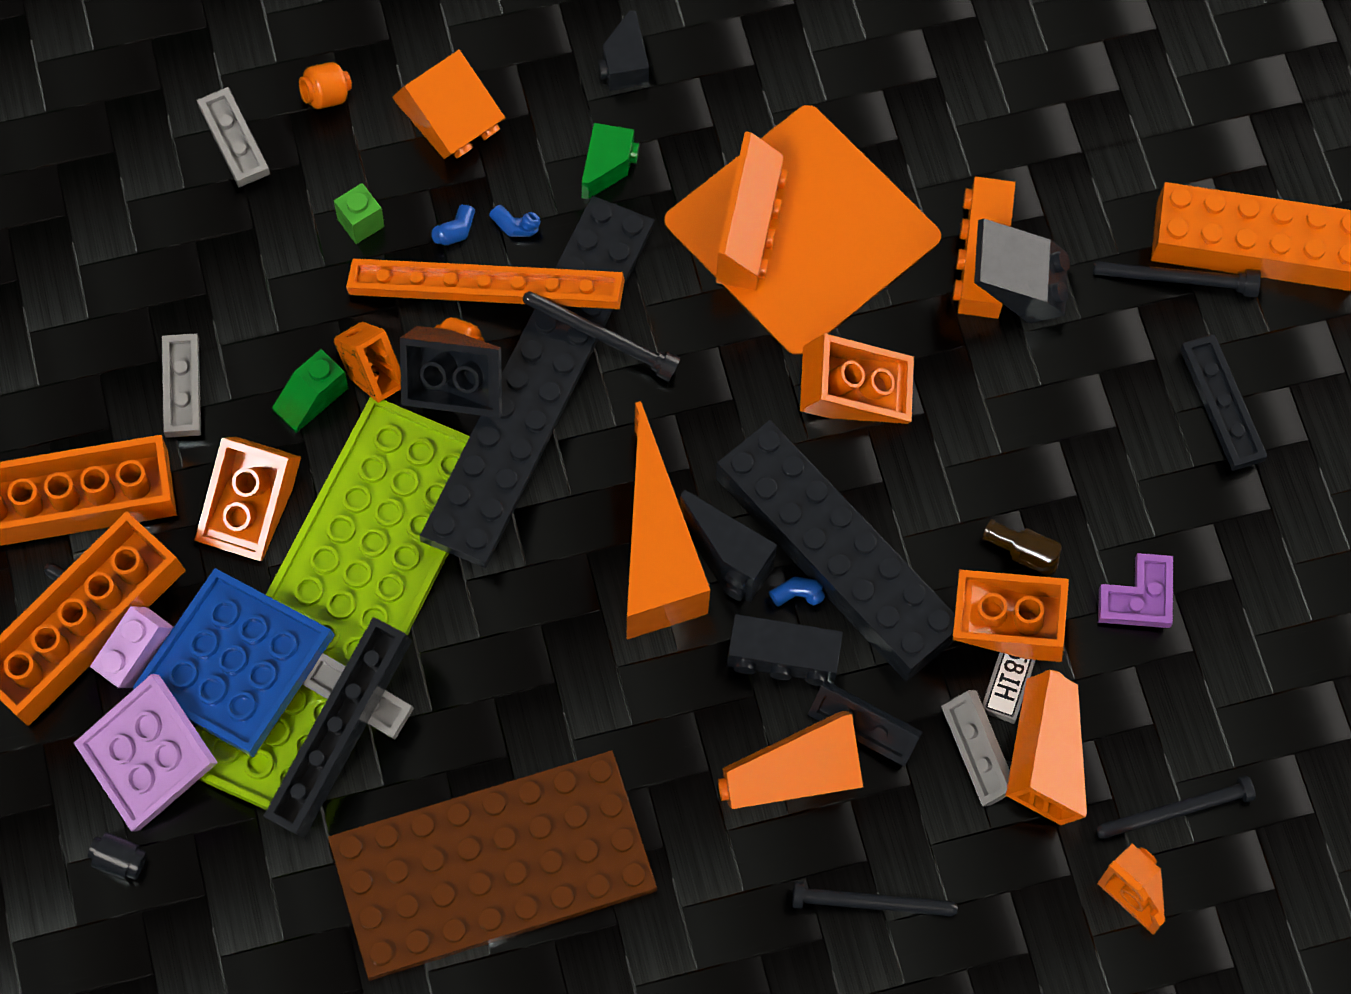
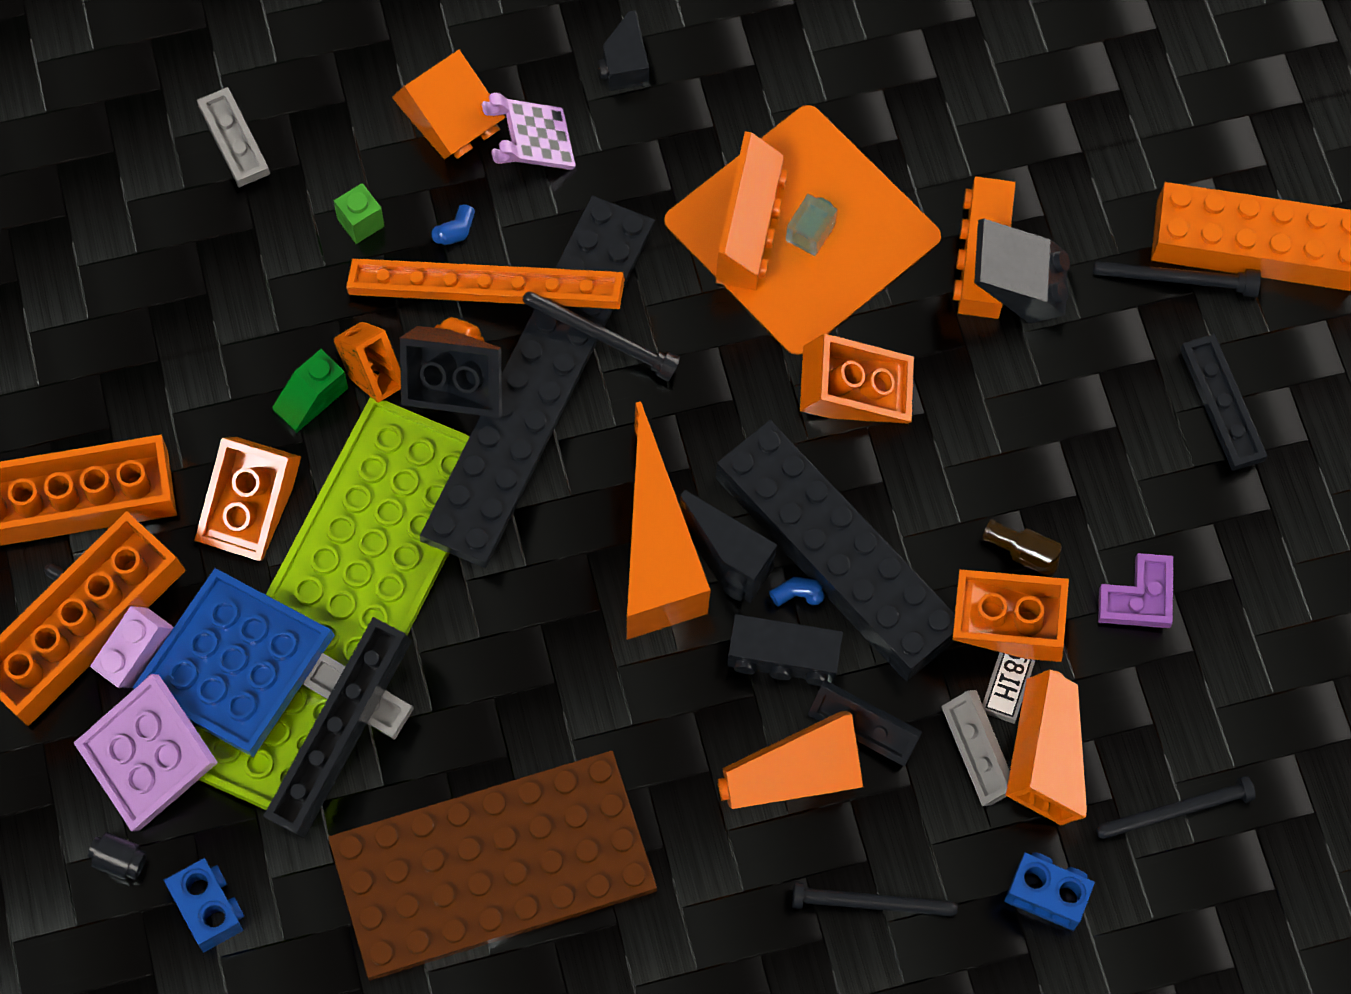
(181, 385): light grey plate -> none
(199, 907): none -> blue brick
(325, 85): orange head -> none
(515, 227): blue arm -> none
(536, 133): none -> lavender flag
(608, 158): green slope -> none
(811, 224): none -> clear light blue brick
(1046, 900): none -> blue brick
(1137, 886): orange slope -> none

